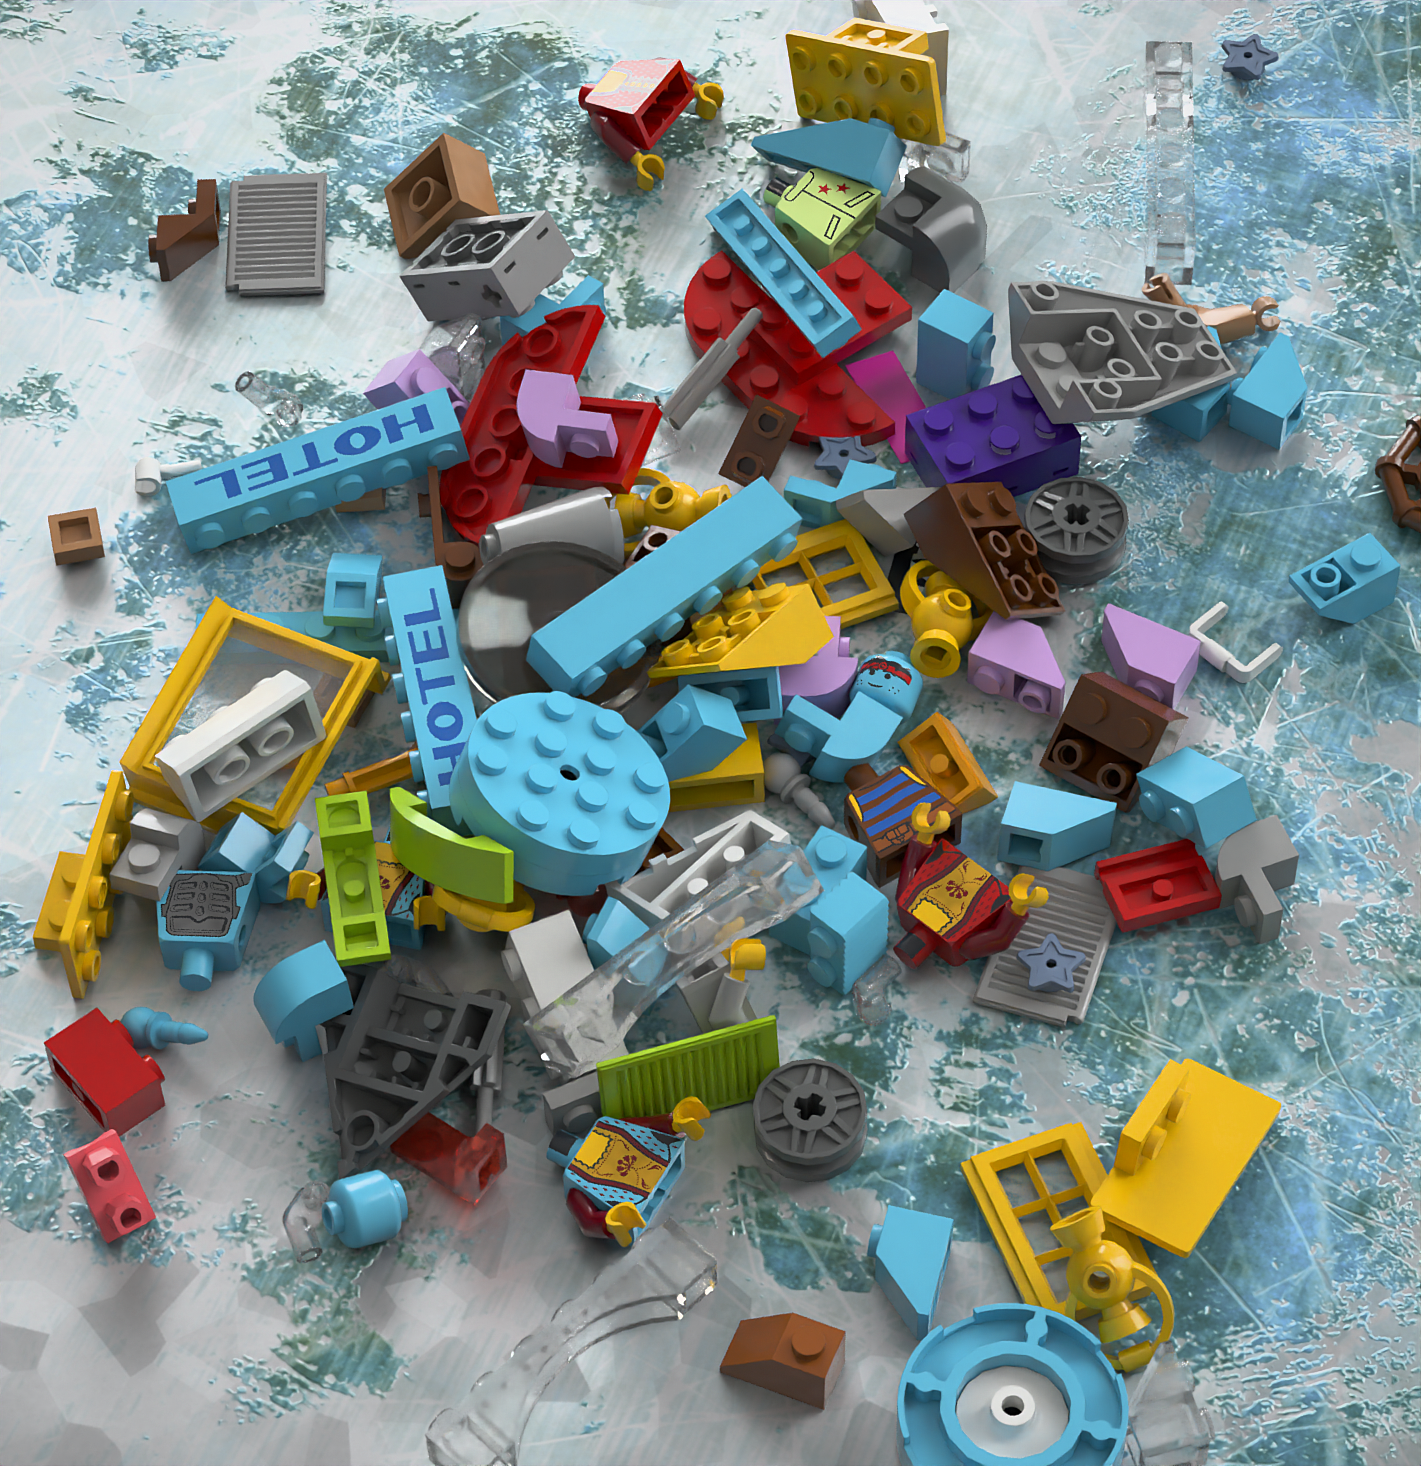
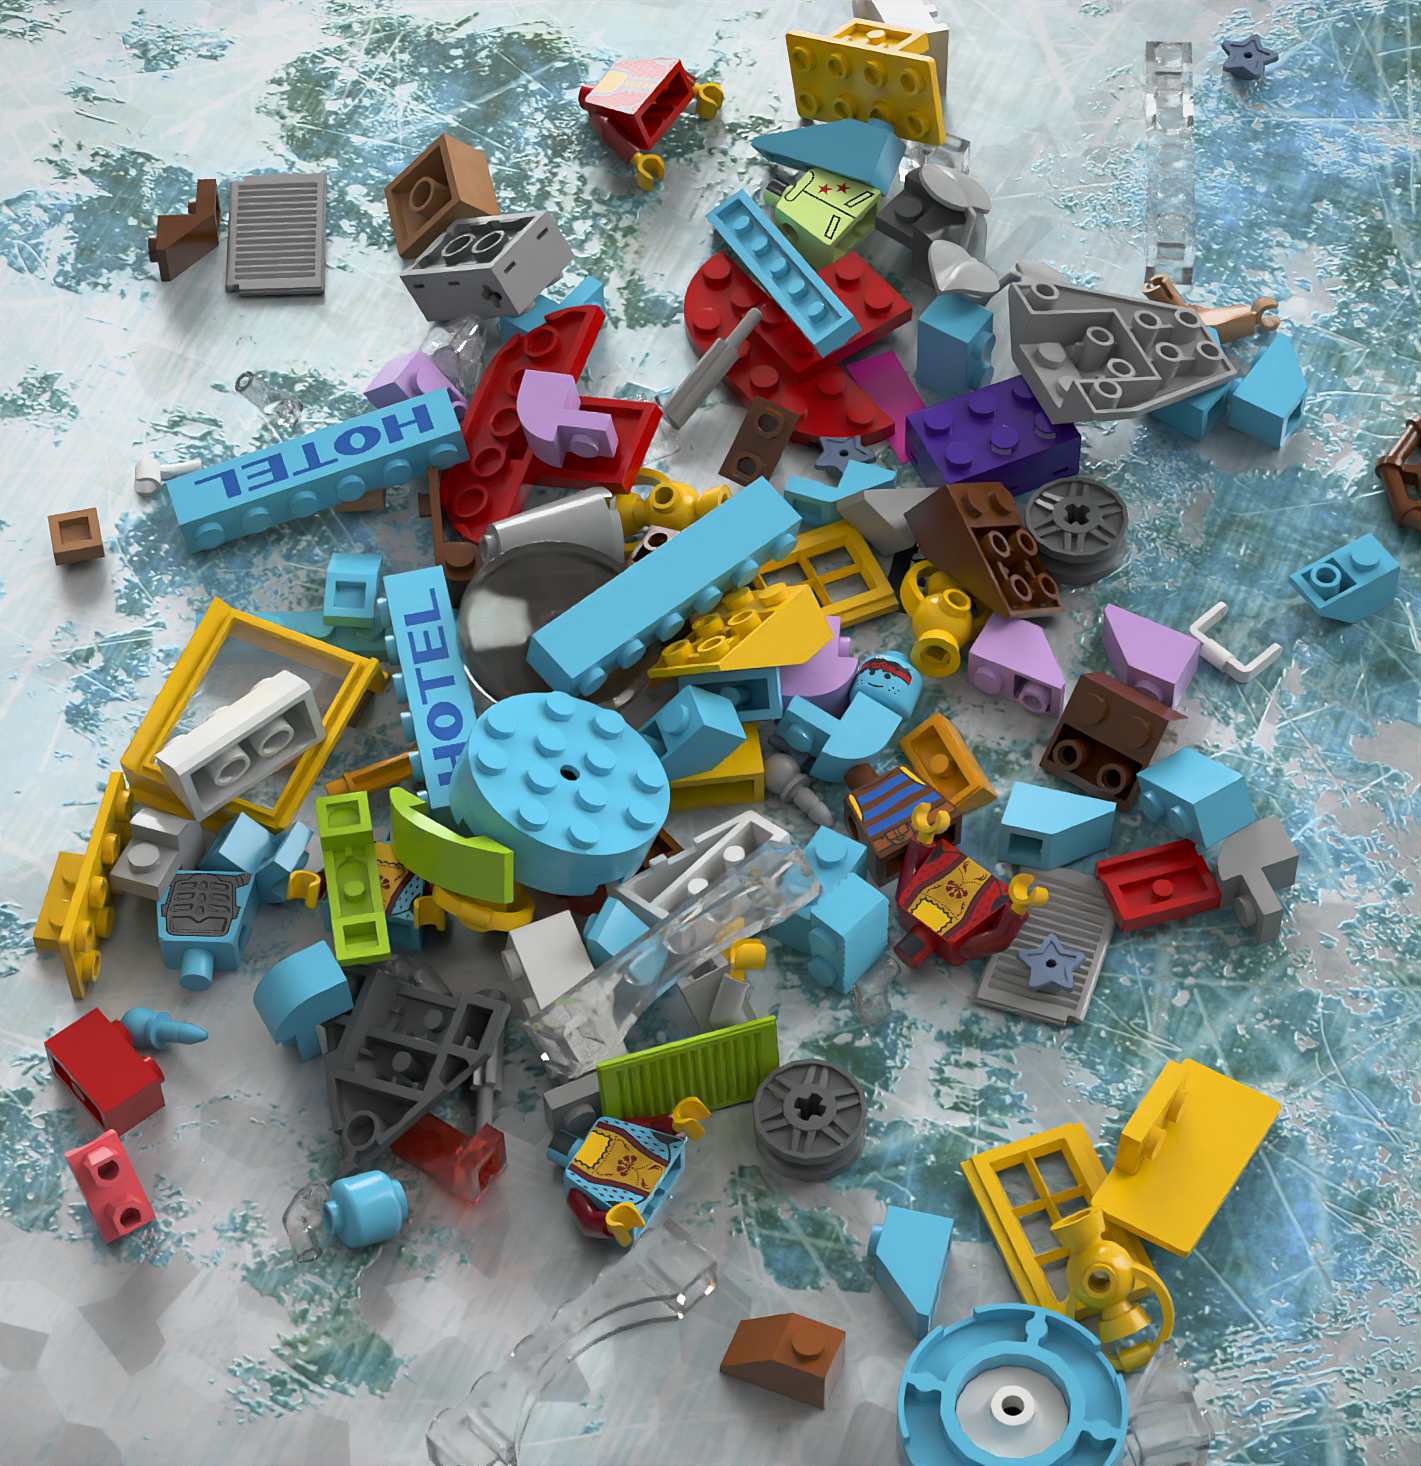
(949, 263): none -> light grey plant

